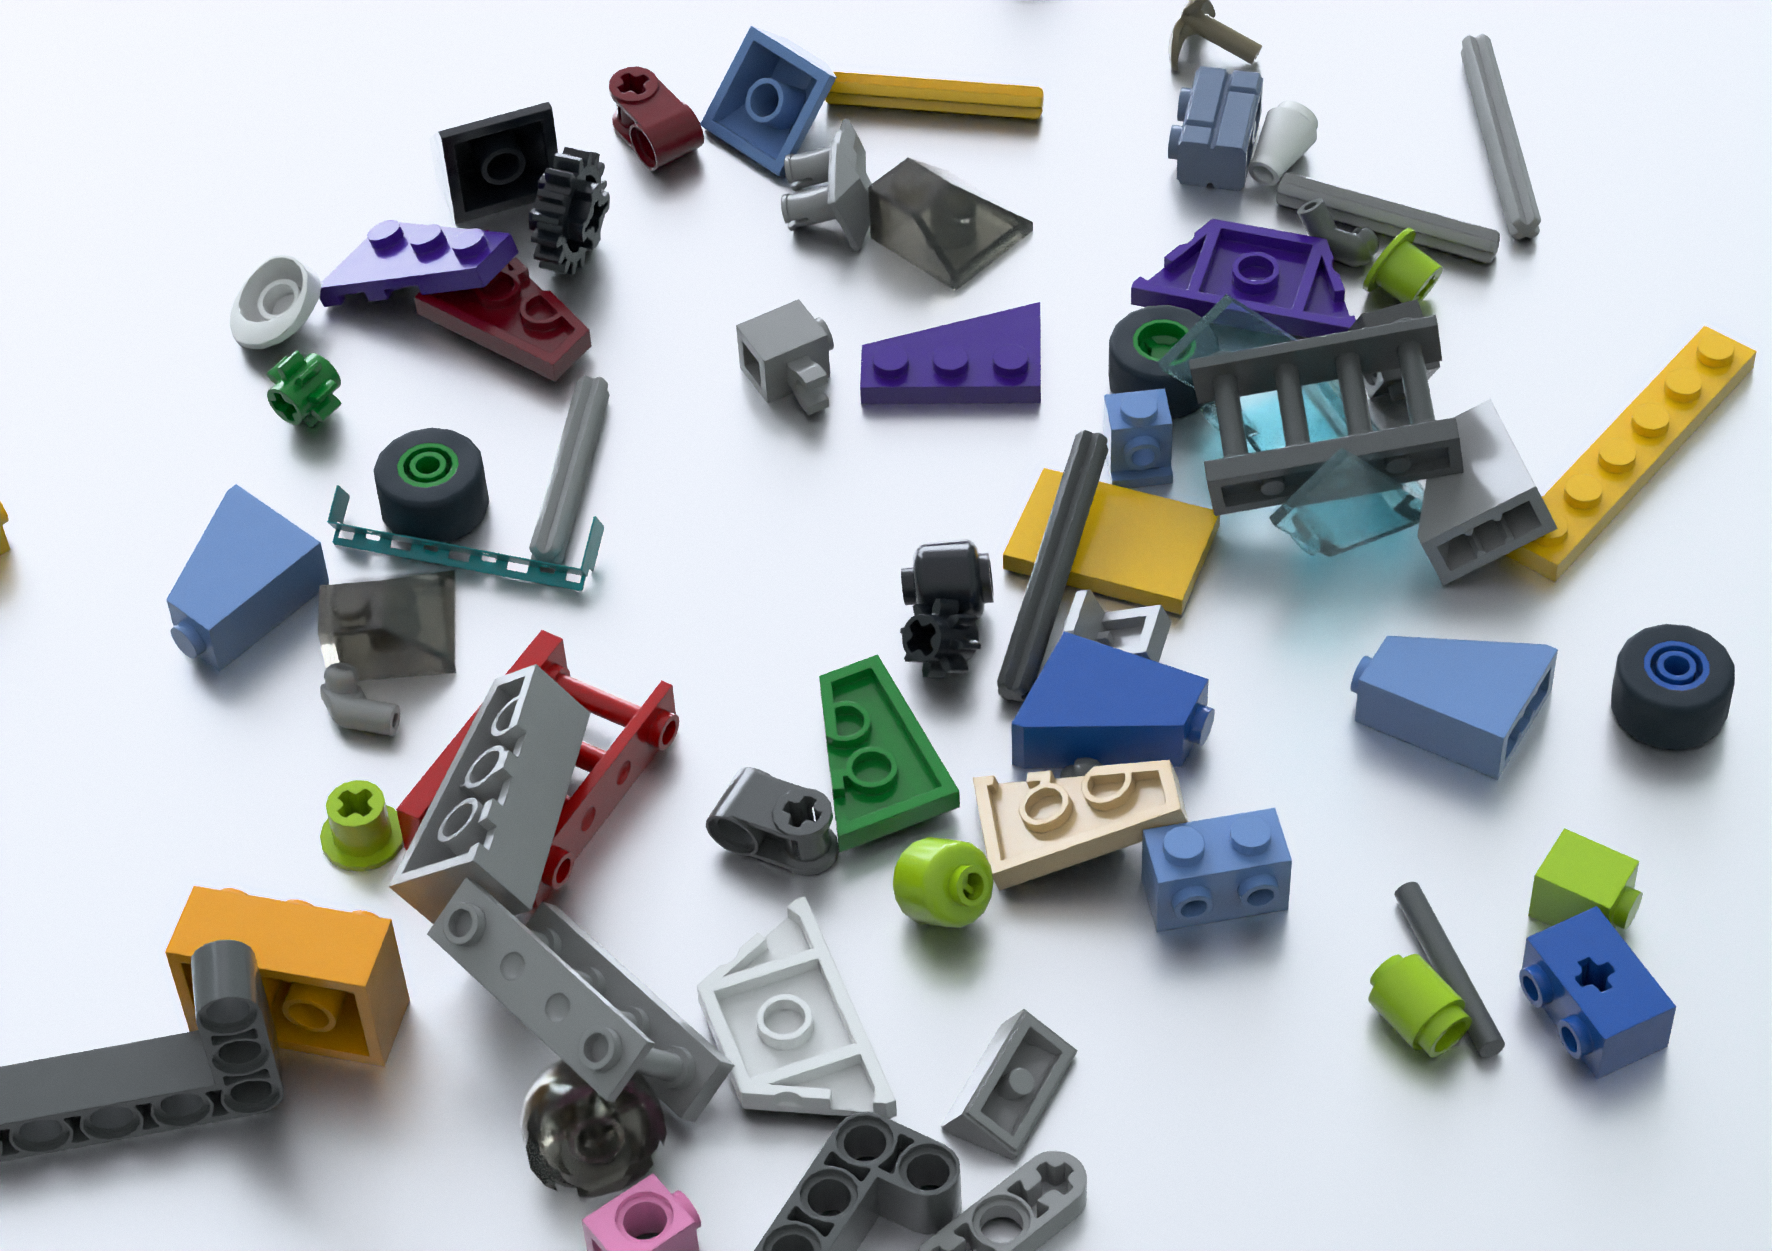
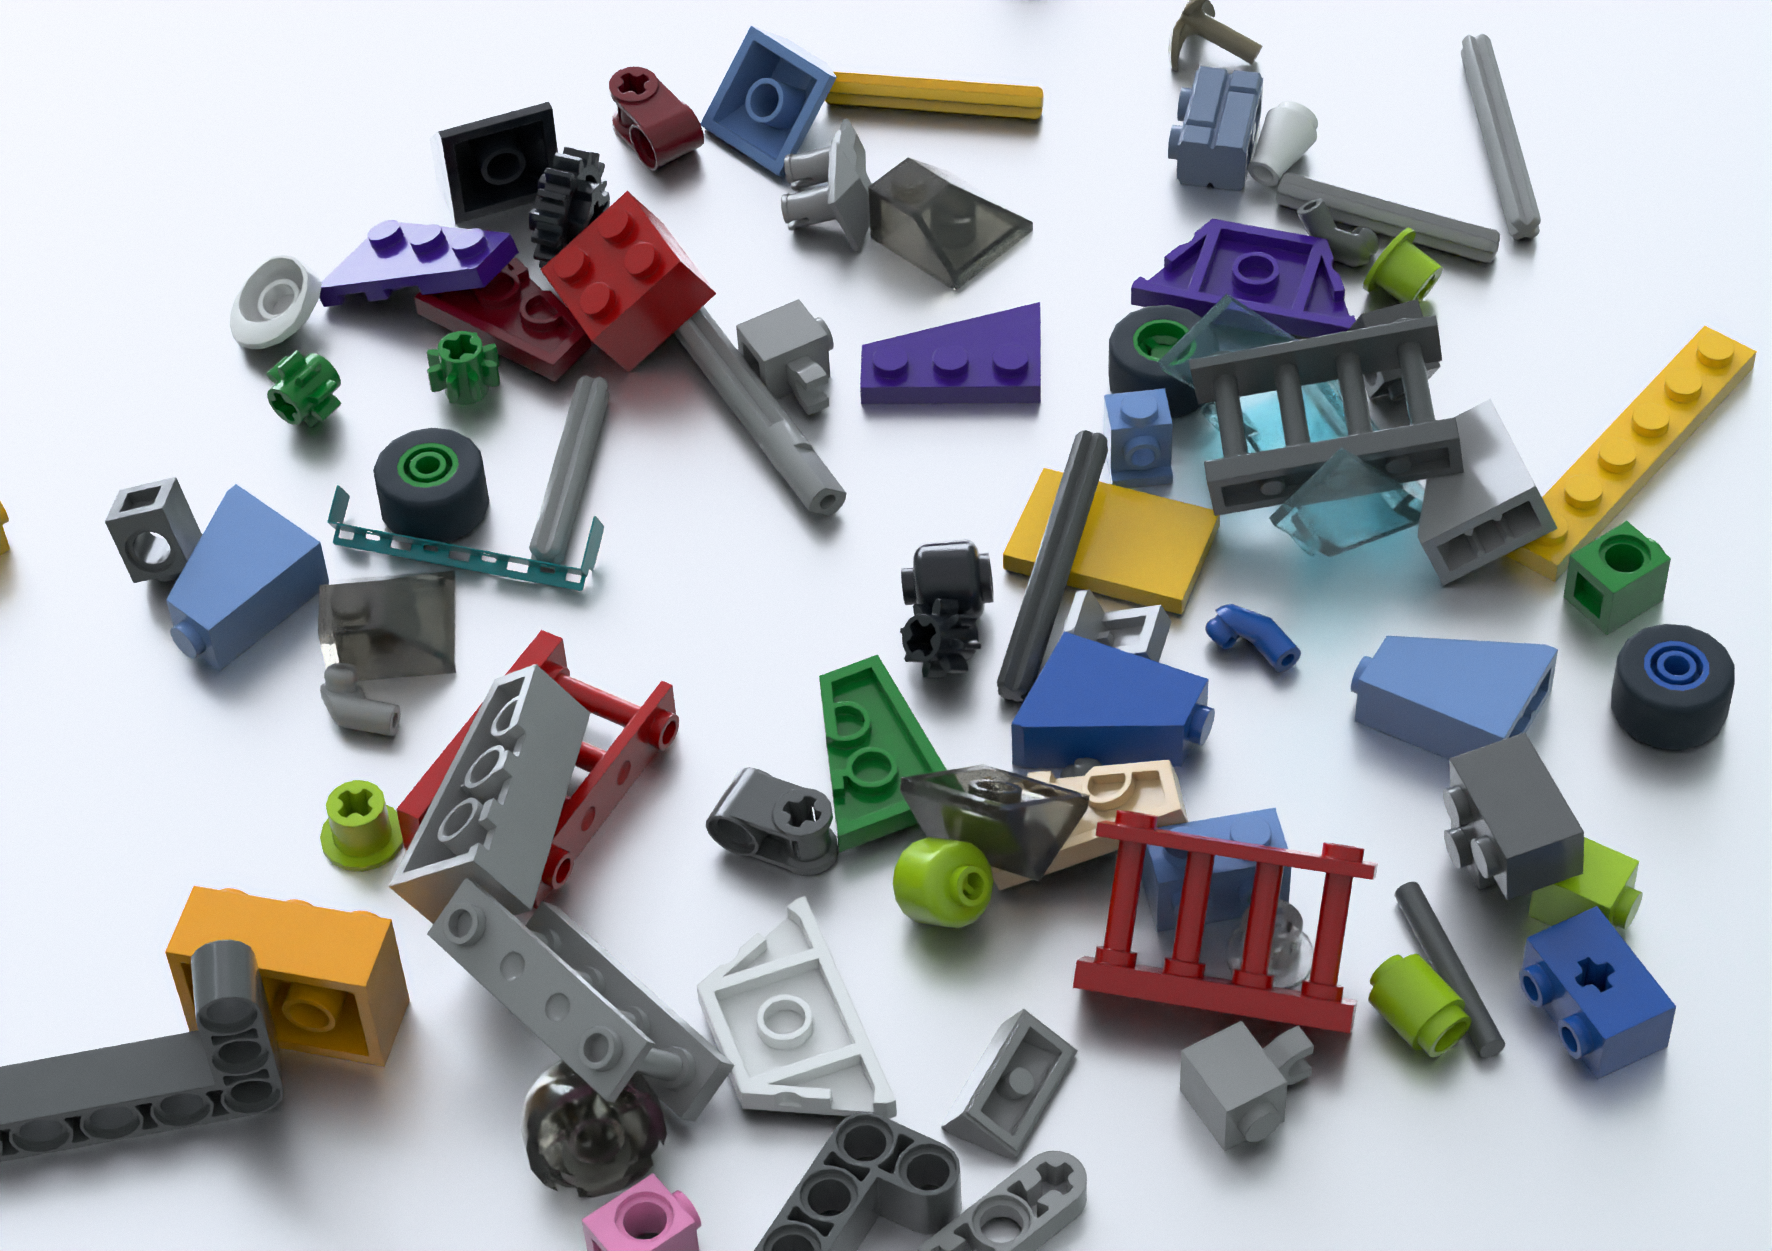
(157, 509): none -> dark grey brick
(463, 367): none -> green gear
(628, 281): none -> red brick
(761, 414): none -> light grey piece
(1002, 813): none -> clear smoke slope
(1239, 1084): none -> light grey brick
(1251, 986): none -> red fence
(1256, 628): none -> blue arm
(1290, 950): none -> clear piece
(1510, 819): none -> dark grey brick
(1617, 577): none -> green brick

